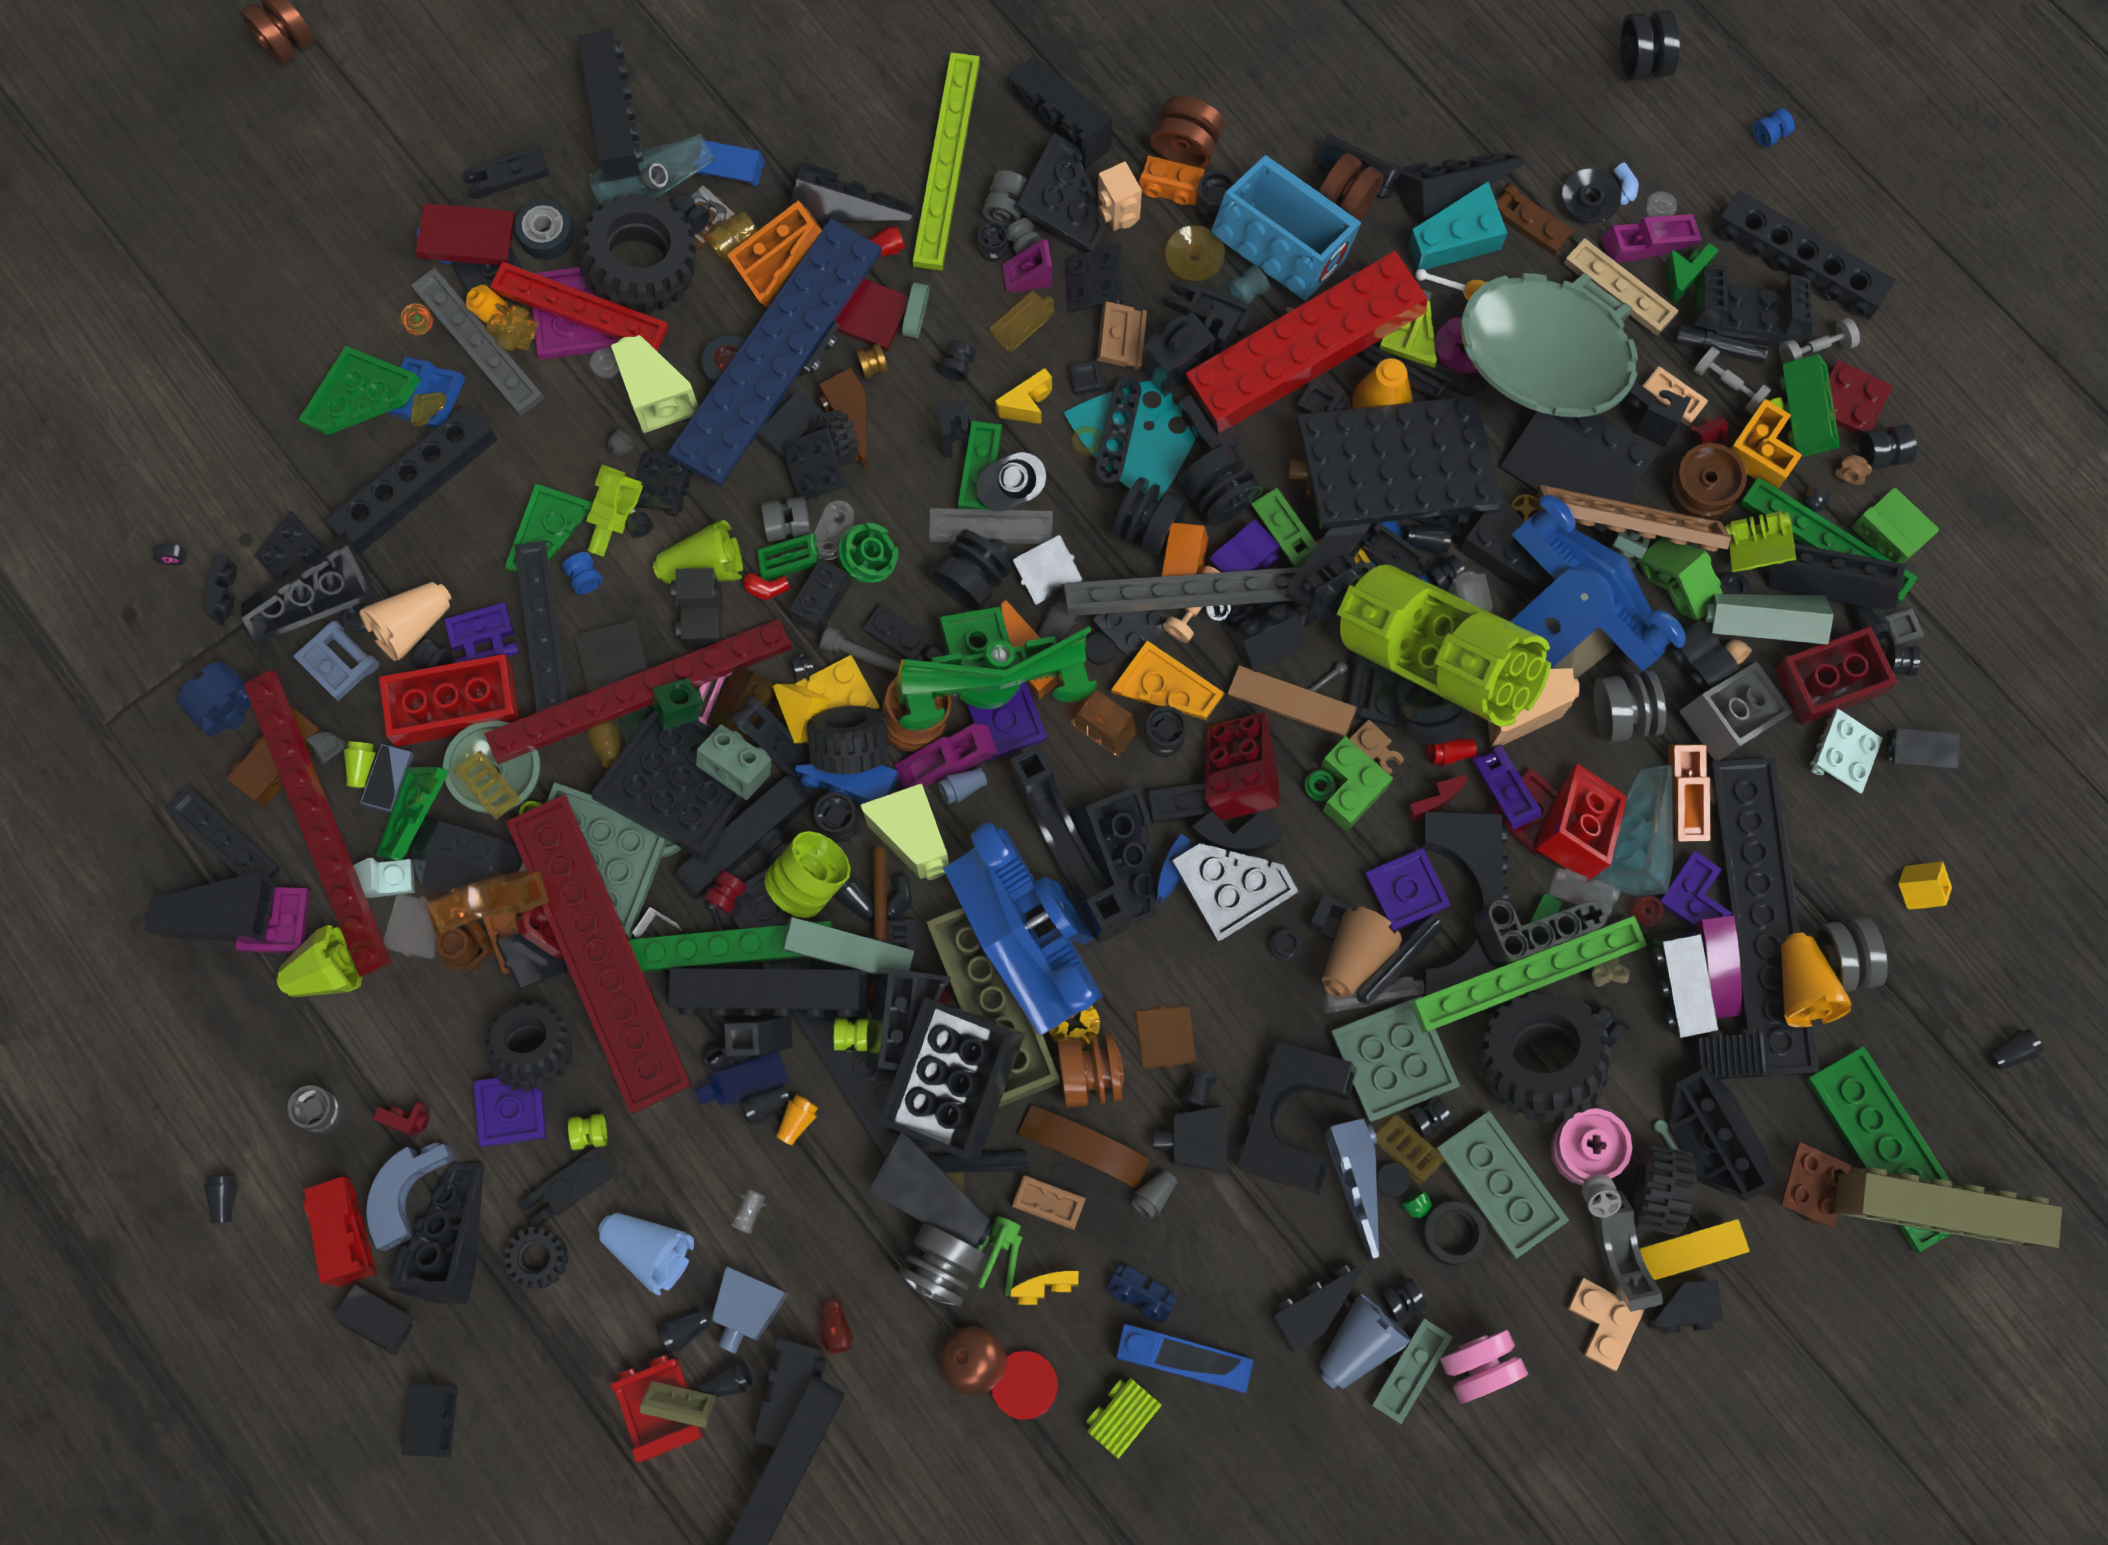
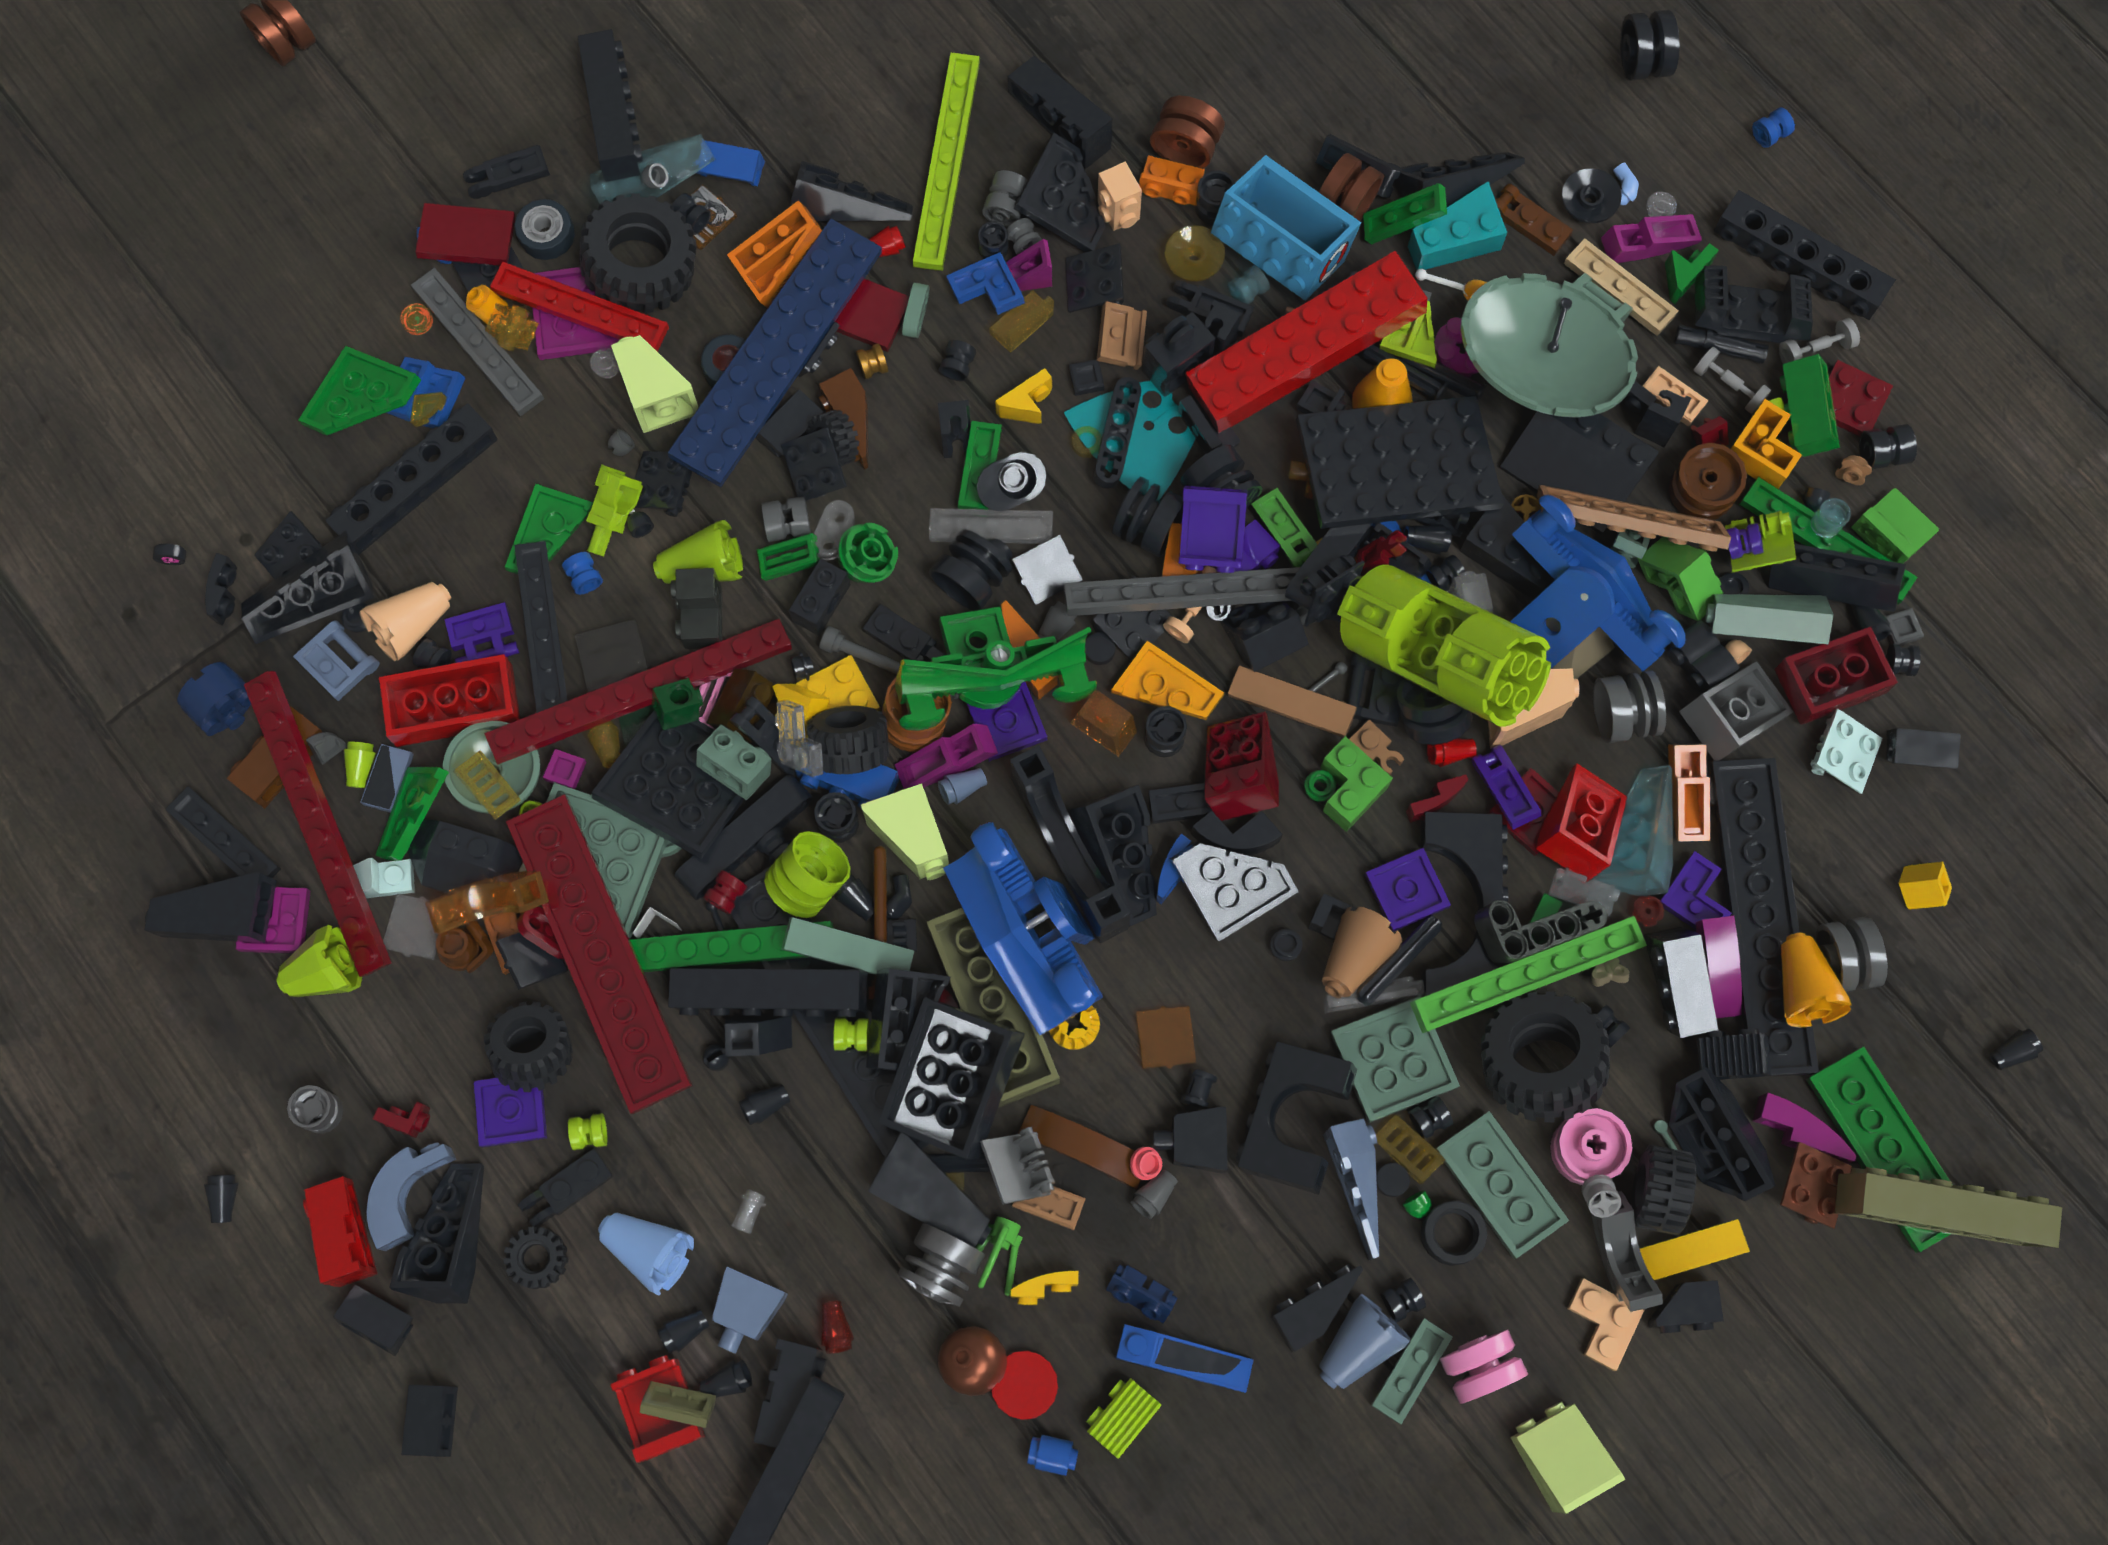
(564, 769): none -> magenta tile
(728, 237): clear yellow wheel -> none
(736, 1082): clear blue hinge -> none
(764, 589): red arm -> none
(793, 746): none -> clear plate
(797, 1117): light orange cone -> none
(988, 277): none -> blue plate
(1017, 1166): none -> dark grey hinge
(1052, 1455): none -> blue brick
(1090, 1070): dark orange wheel -> none
(1145, 1163): none -> coral plate
(1213, 528): none -> dark purple panel
(1380, 551): none -> dark red plate
(1405, 213): none -> green plate
(1565, 304): none -> black hinge
(1565, 1458): none -> yellowish green slope
(1752, 541): none -> dark purple wheel
(1801, 1127): none -> magenta slope
(1835, 512): none -> clear light blue wheel

